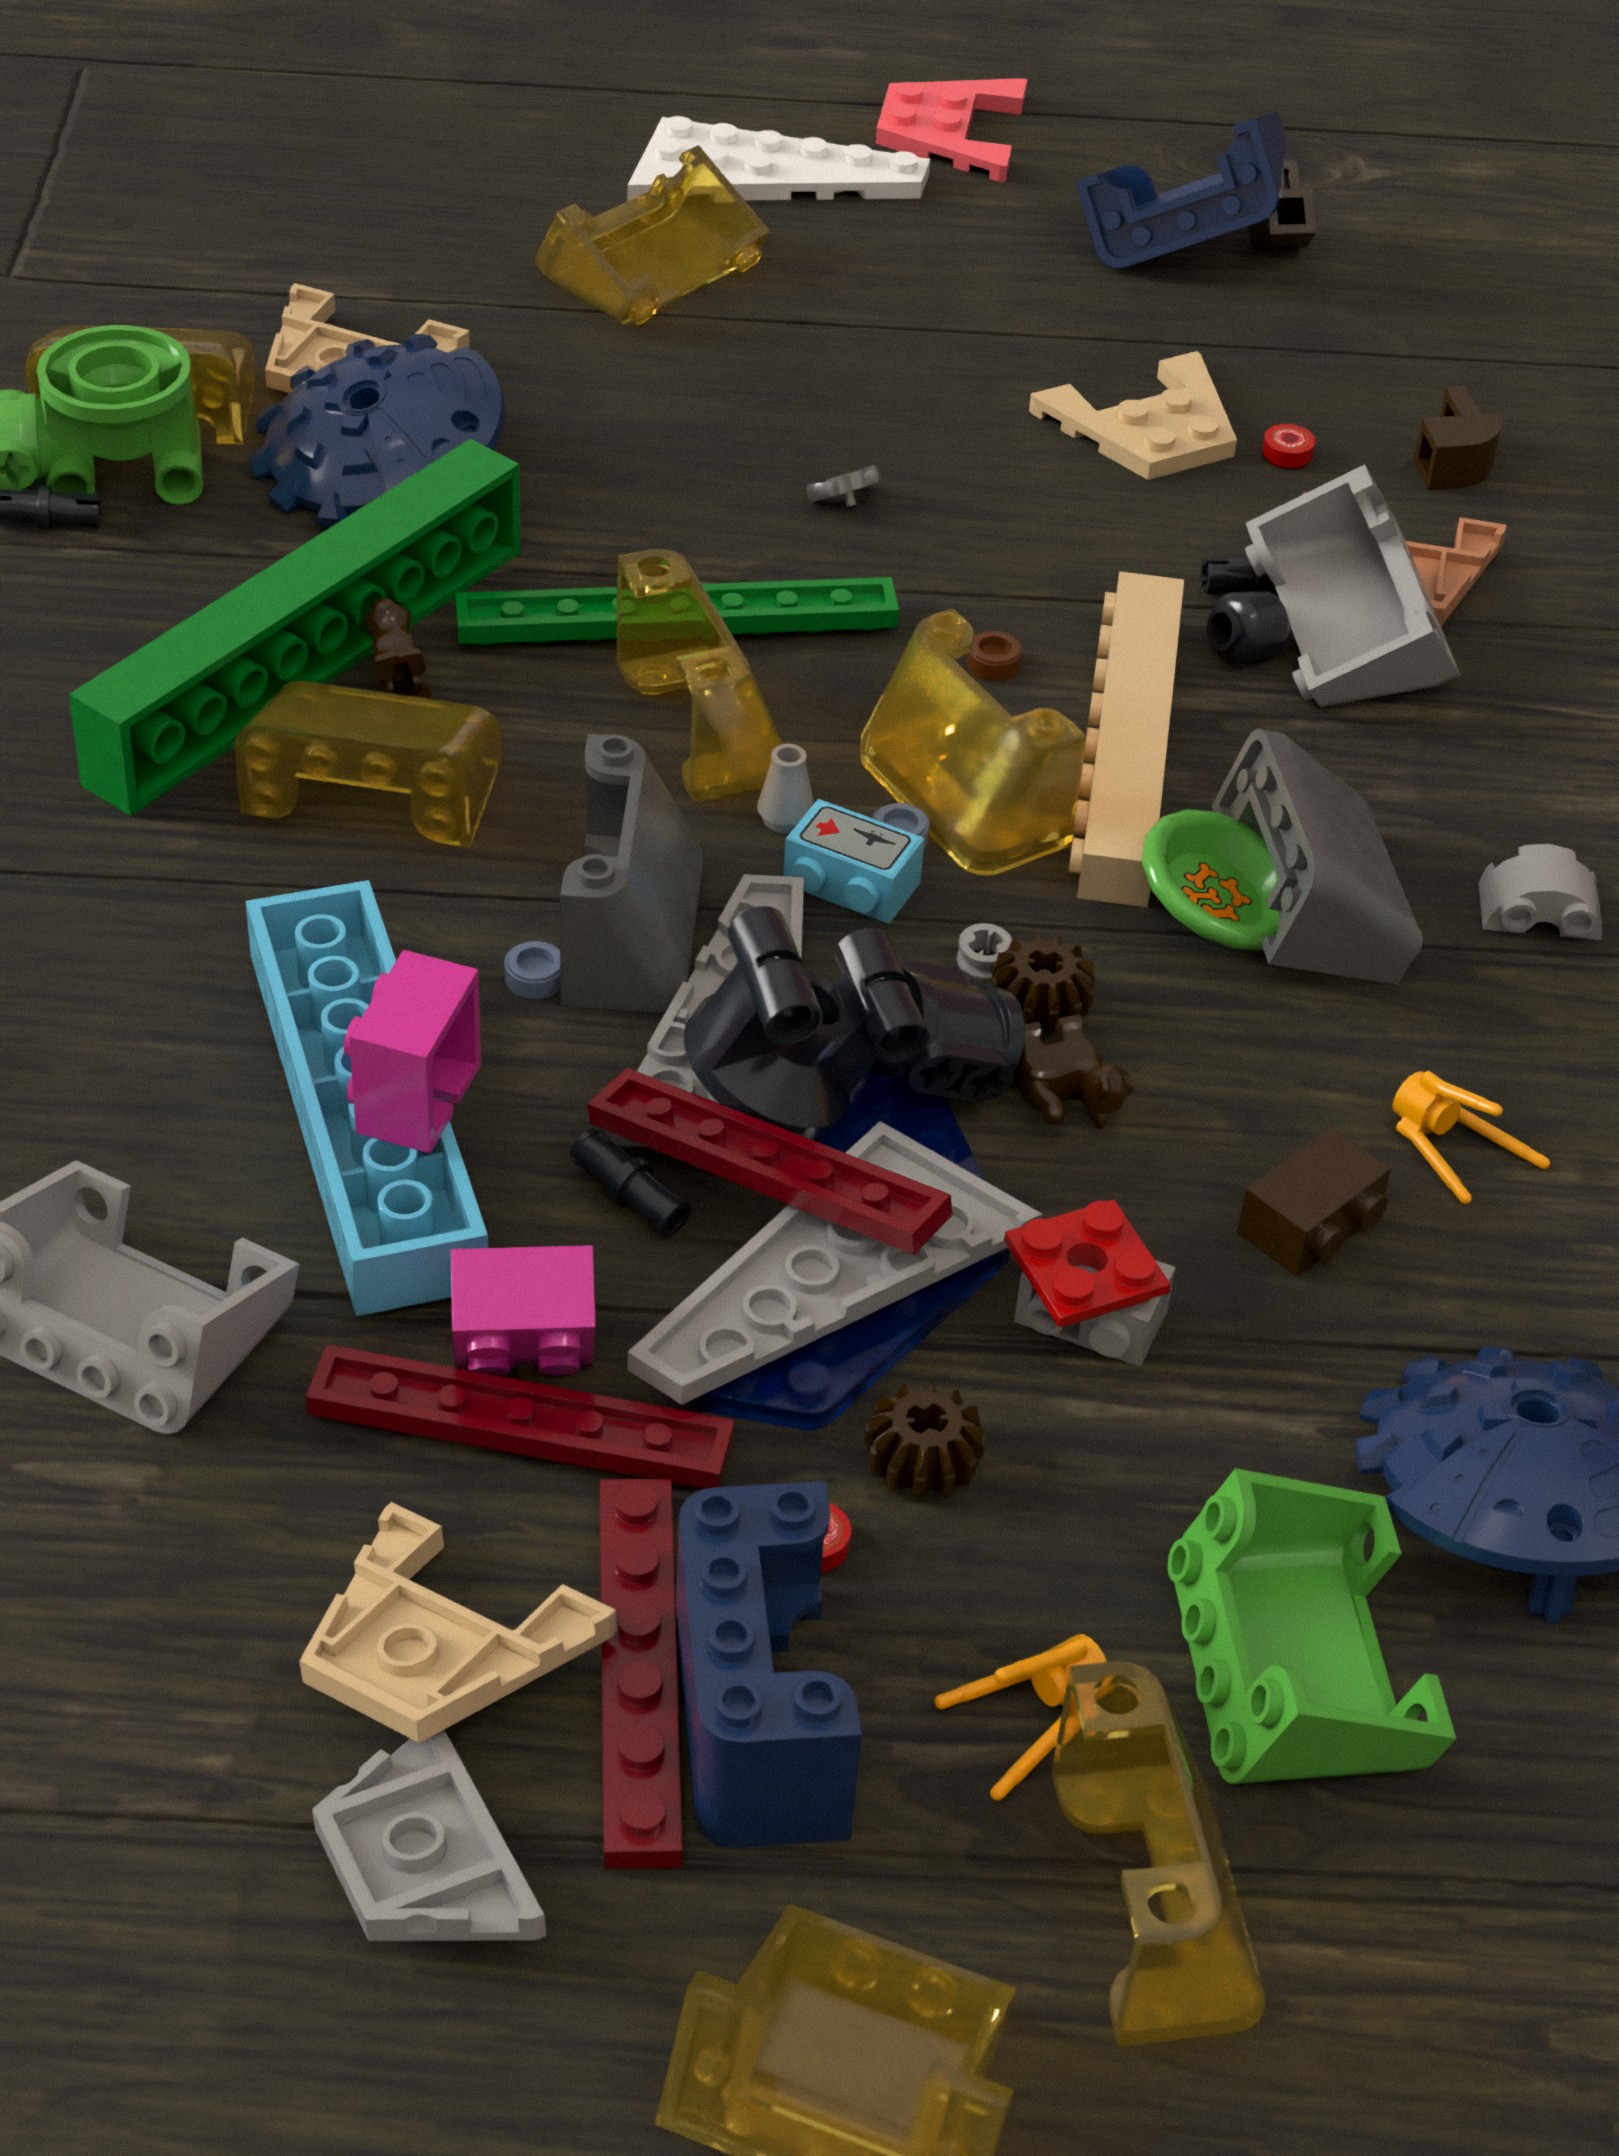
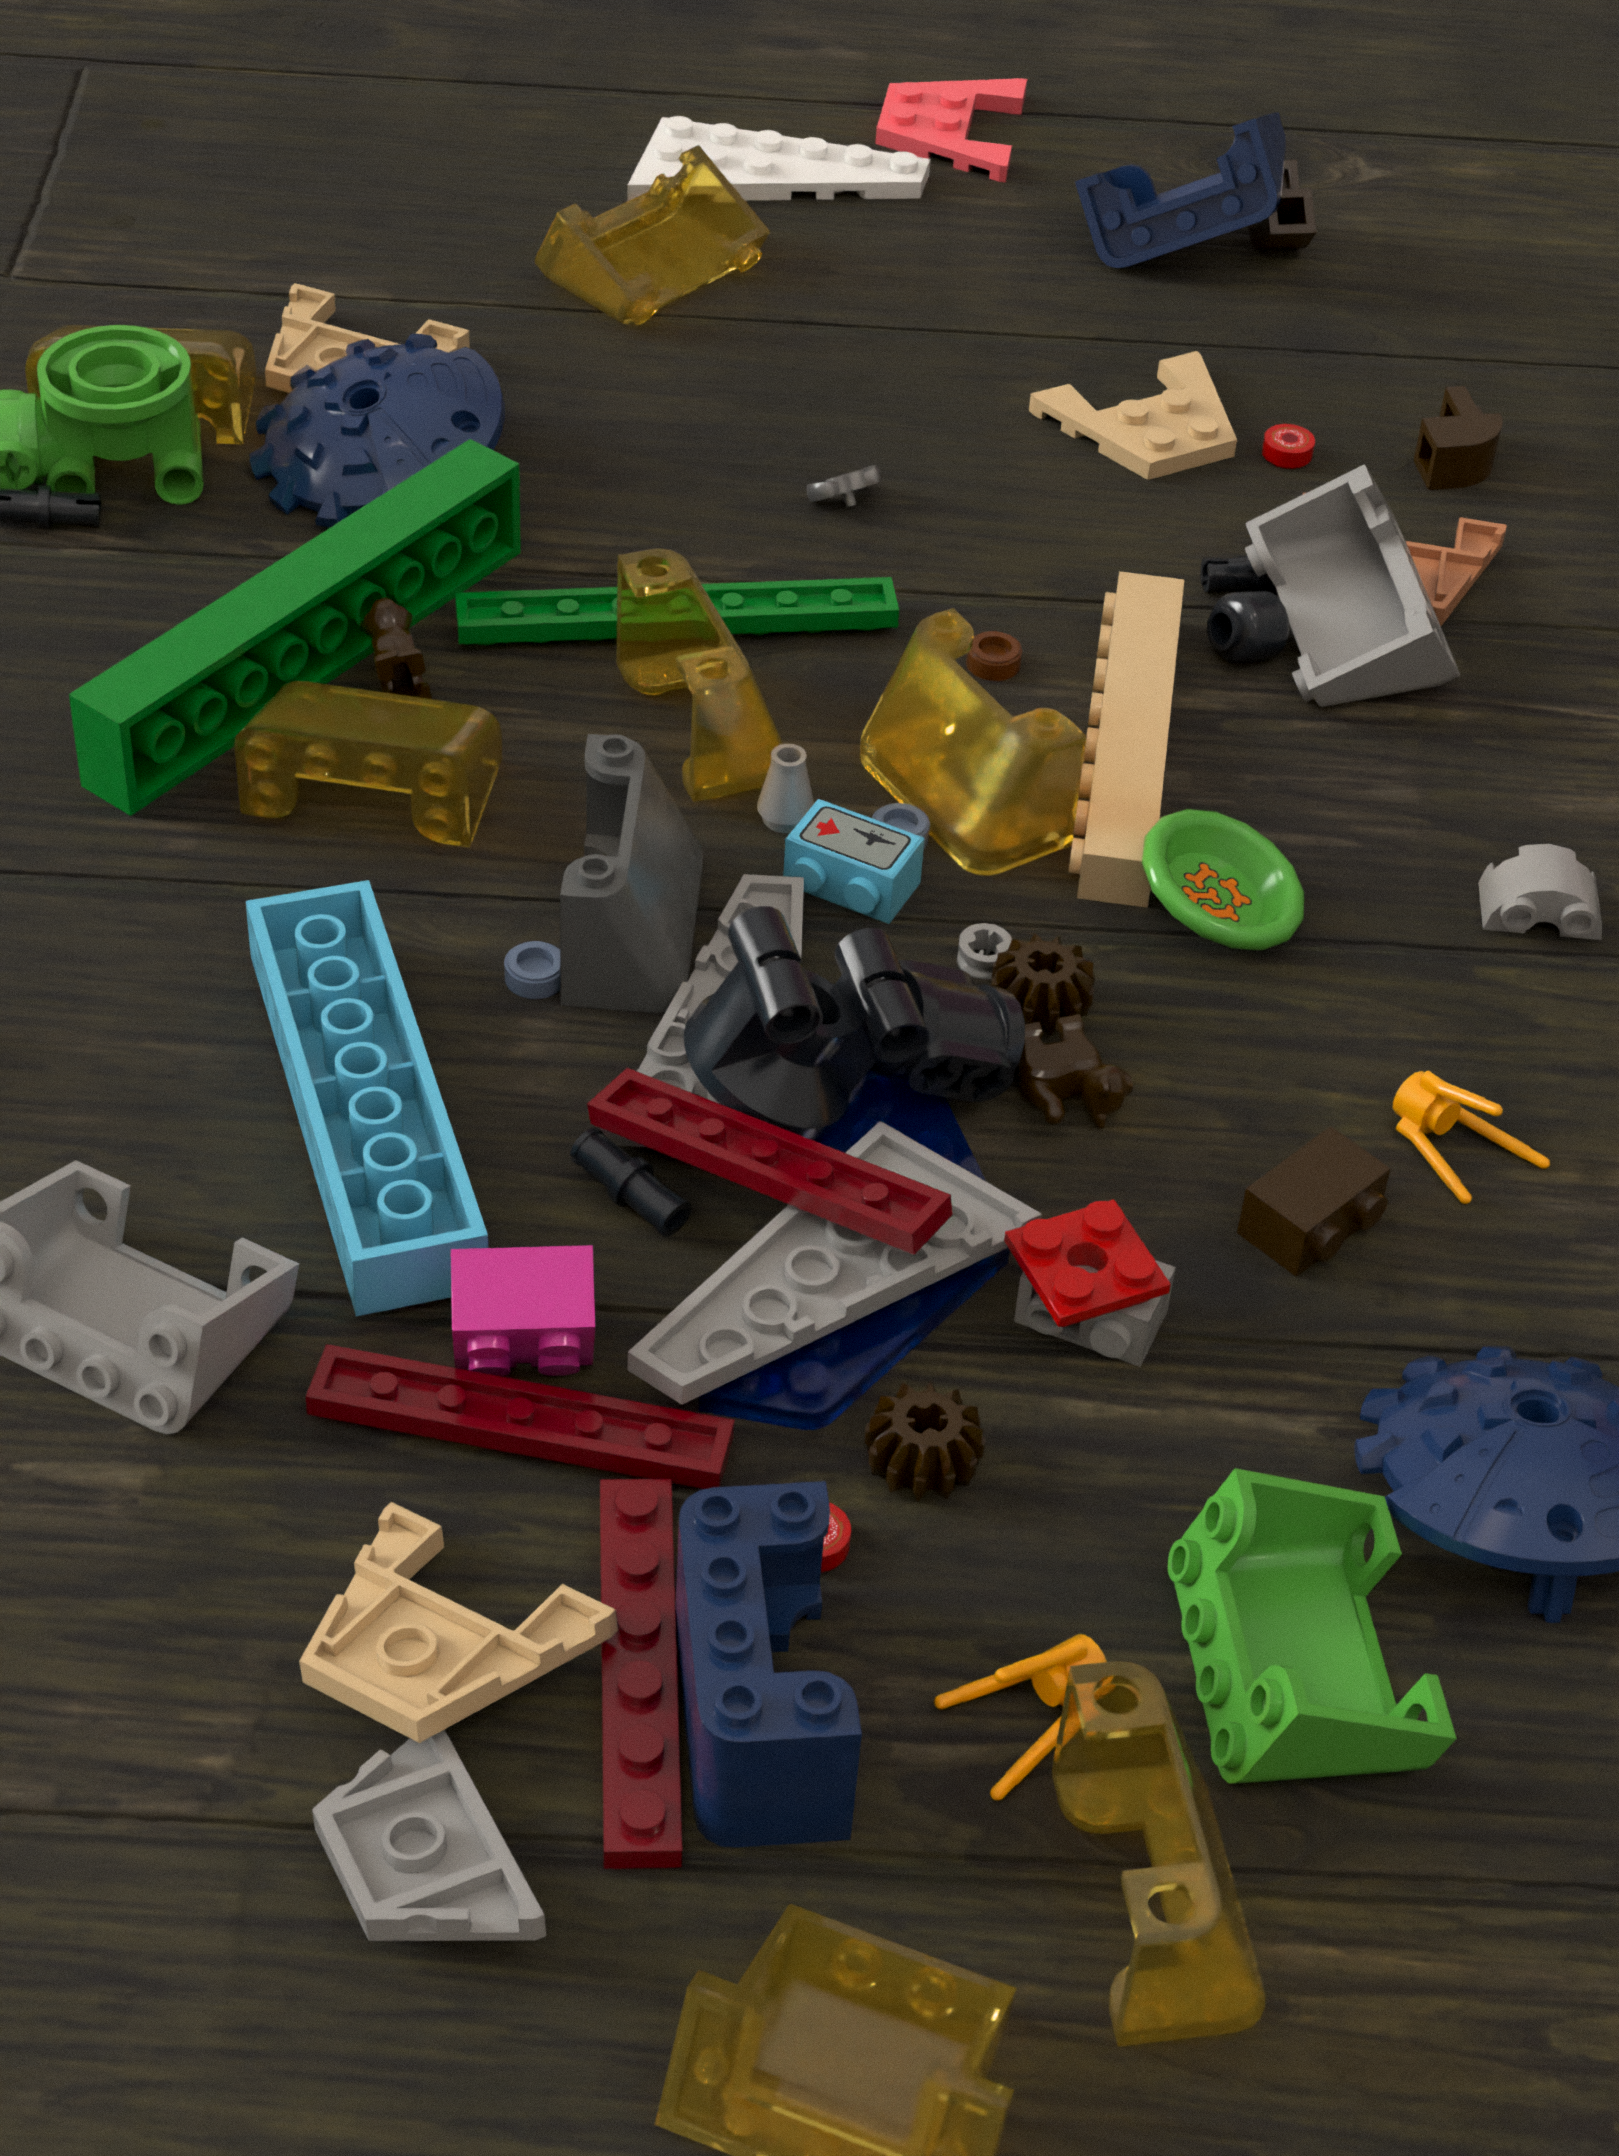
(414, 1047): dark pink piece -> none
(1336, 880): dark grey windscreen -> none

